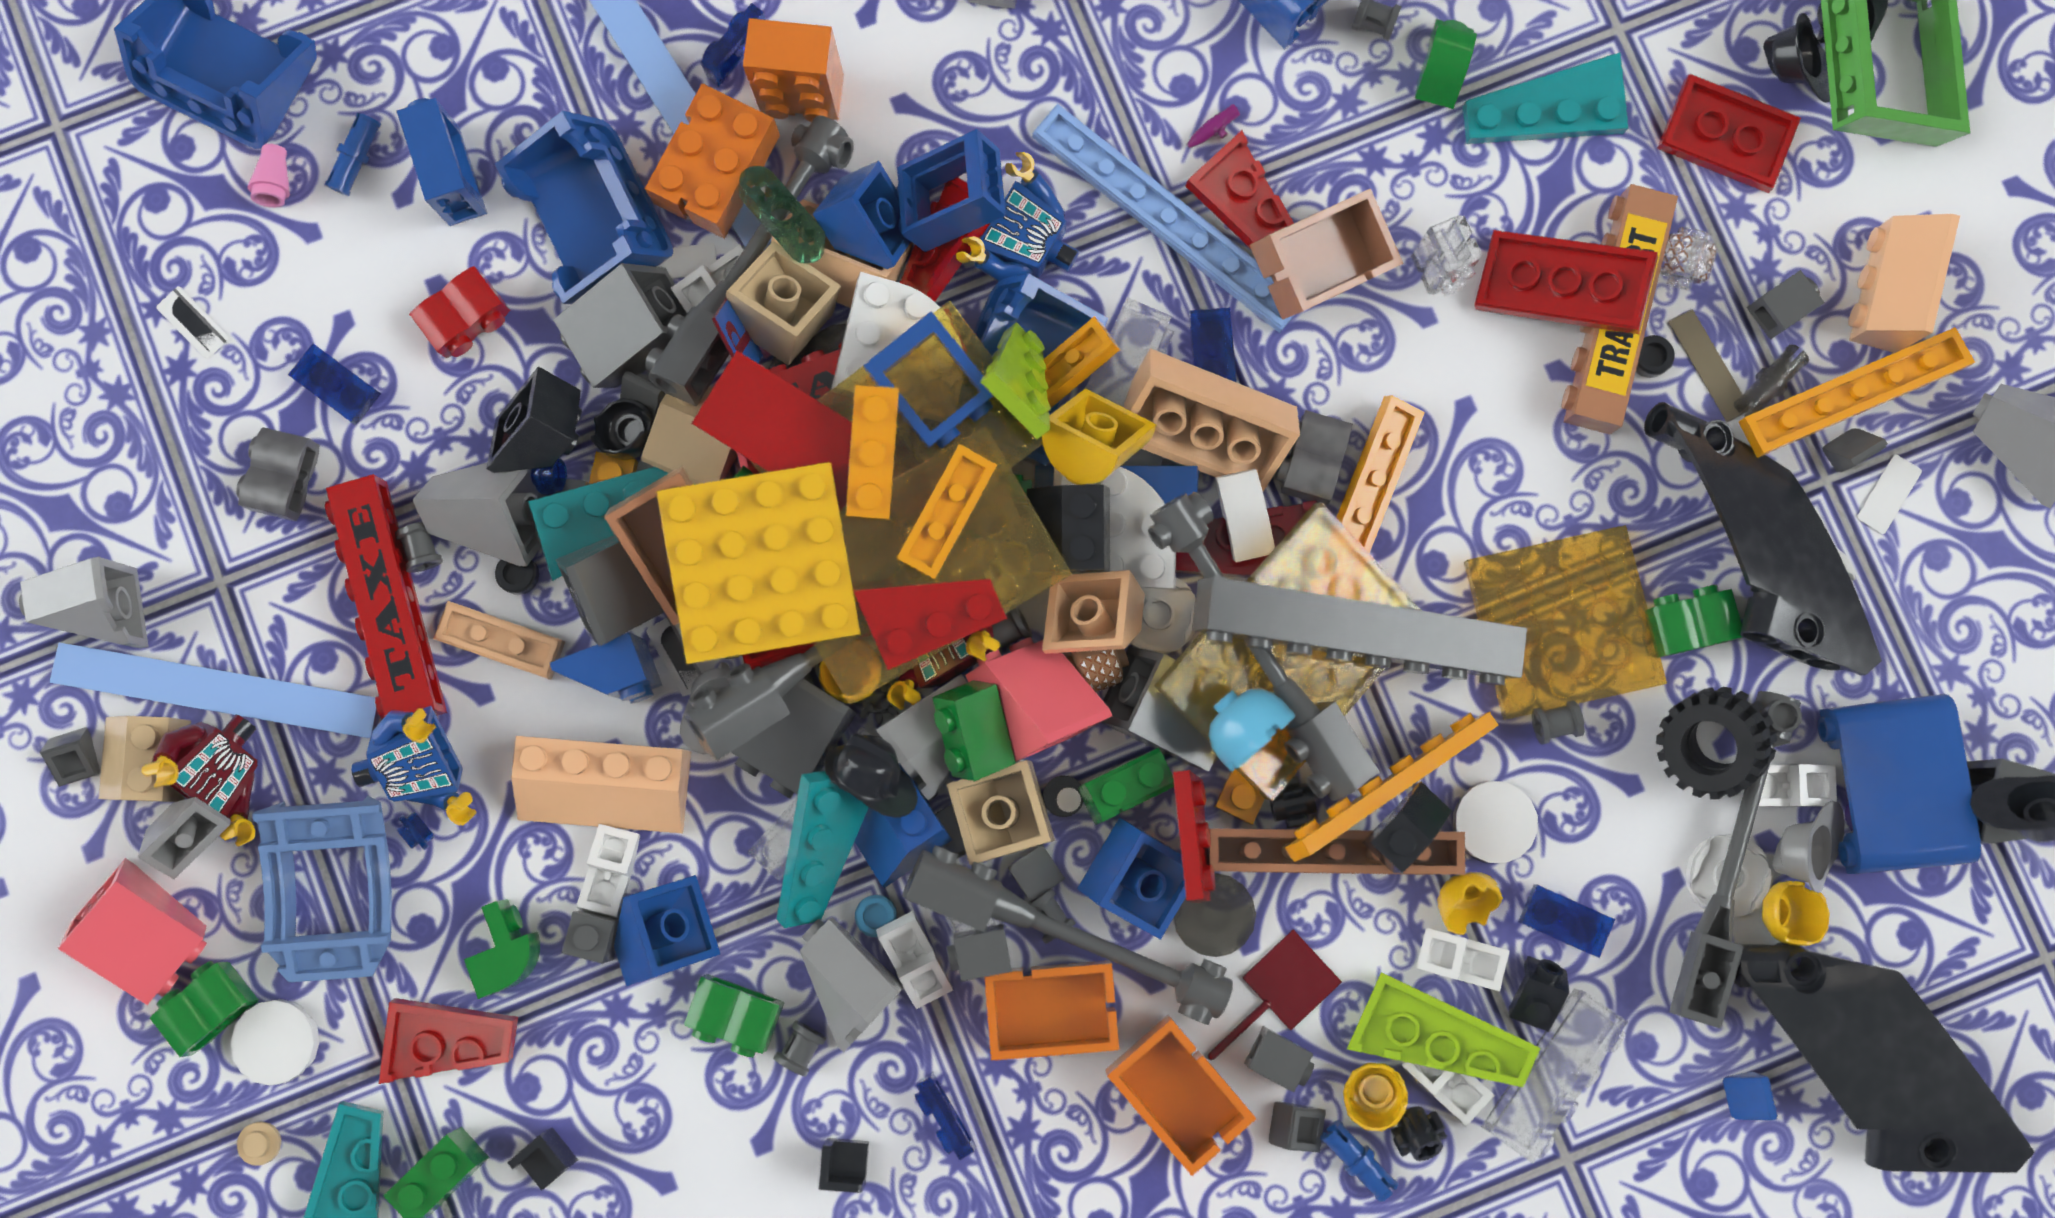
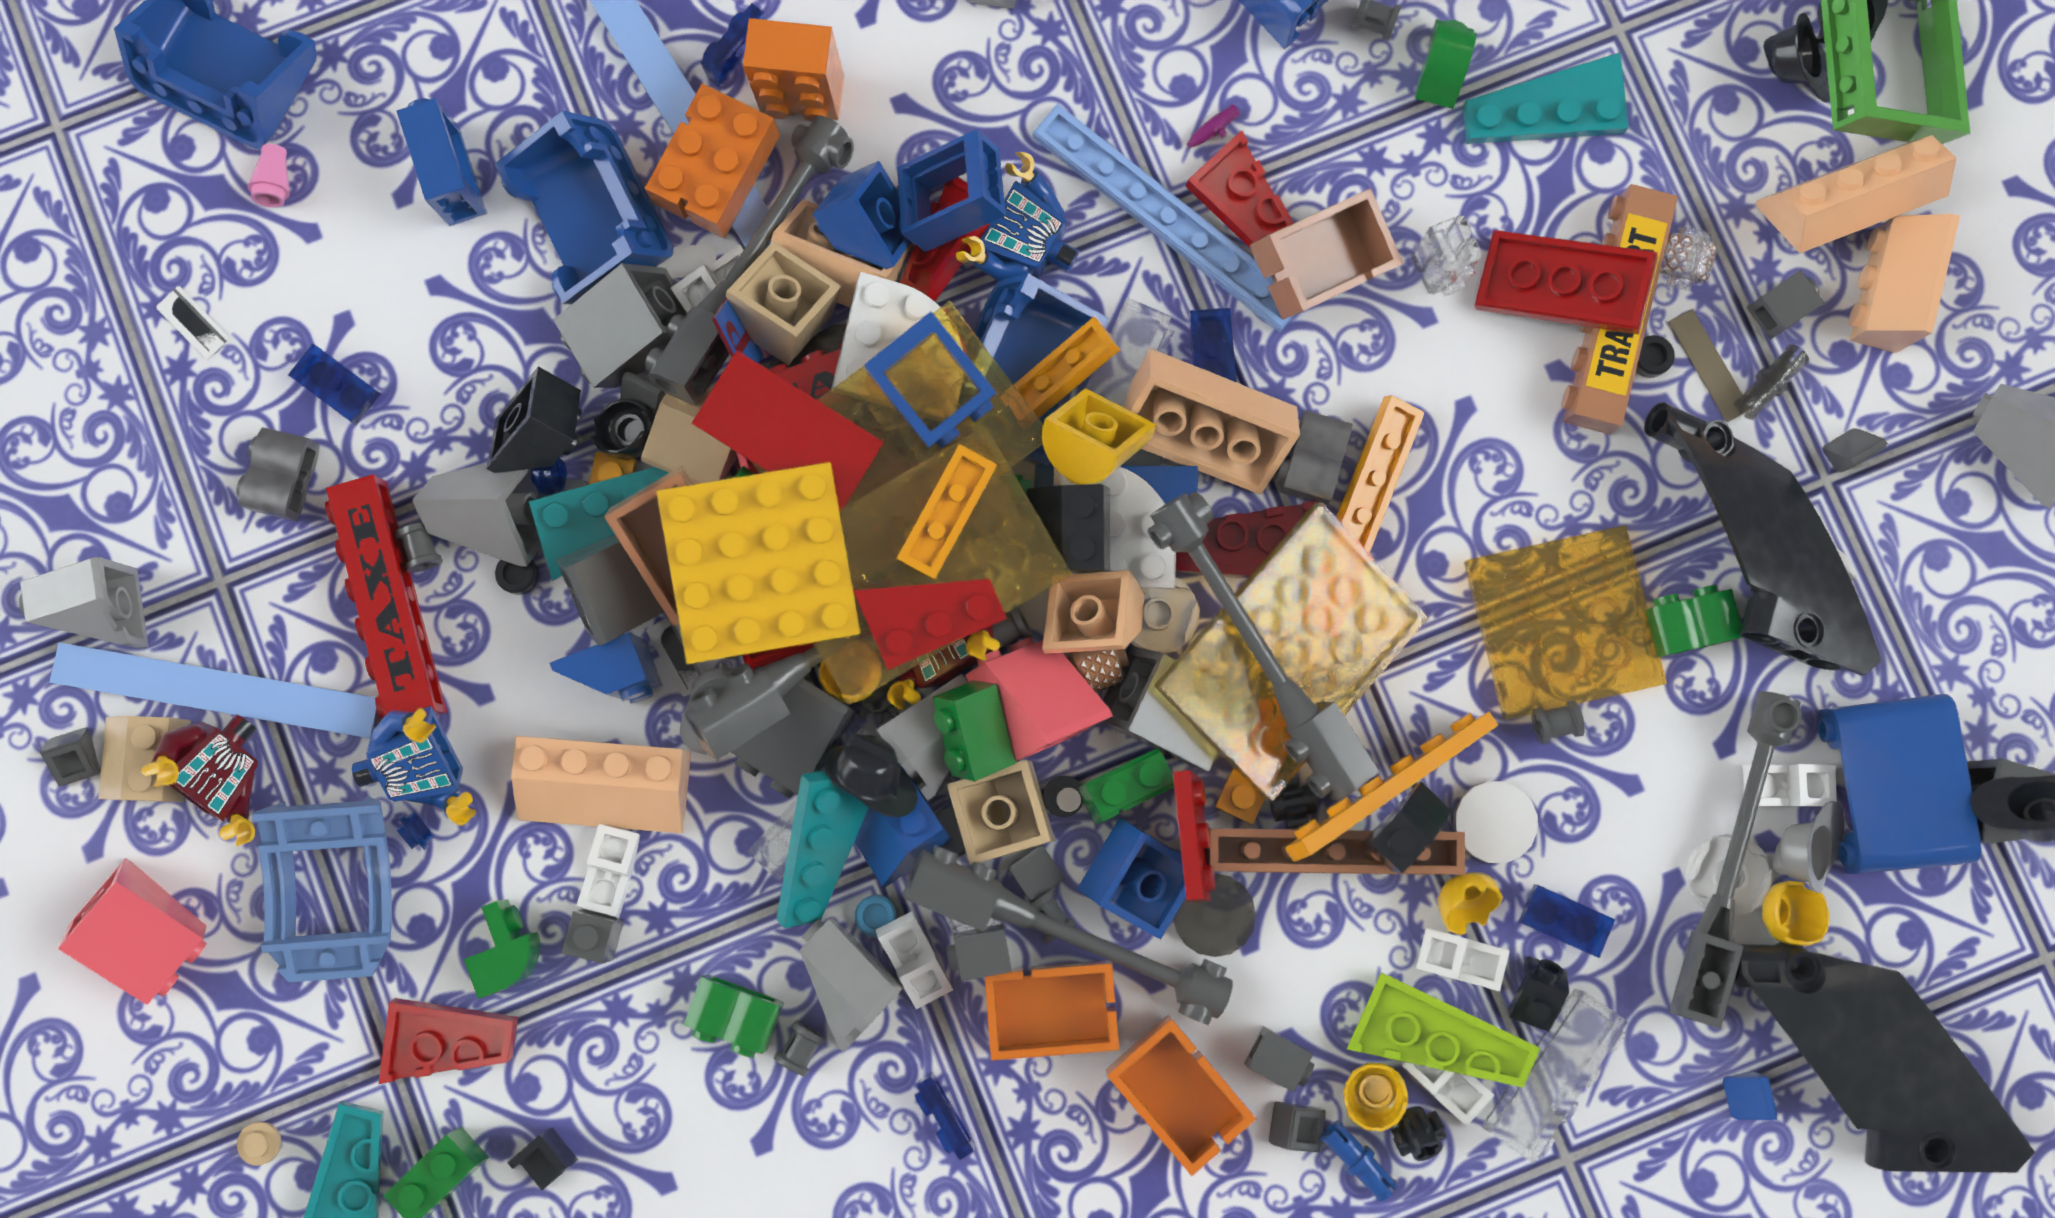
(181, 835): light grey slope -> none
(203, 1008): green brick -> none
(274, 1042): white tile -> none
(352, 154): blue pin -> none
(460, 313): red brick -> none
(498, 639): light nougat tile -> none
(663, 931): blue slope -> none
(782, 230): clear green beam -> none
(844, 1165): black panel -> none
(872, 451): light orange plate -> none
(1019, 378): lime wing -> none
(1245, 515): white slope -> none
(1246, 724): medium azure cylinder -> none
(1289, 982): dark red piece -> none
(1358, 629): brick -> none
(1689, 762): black tyre -> none
(1729, 133): red tile -> none
(1856, 392): light orange plate -> none
(1861, 193): none -> light nougat slope
(1889, 494): white sticker -> none

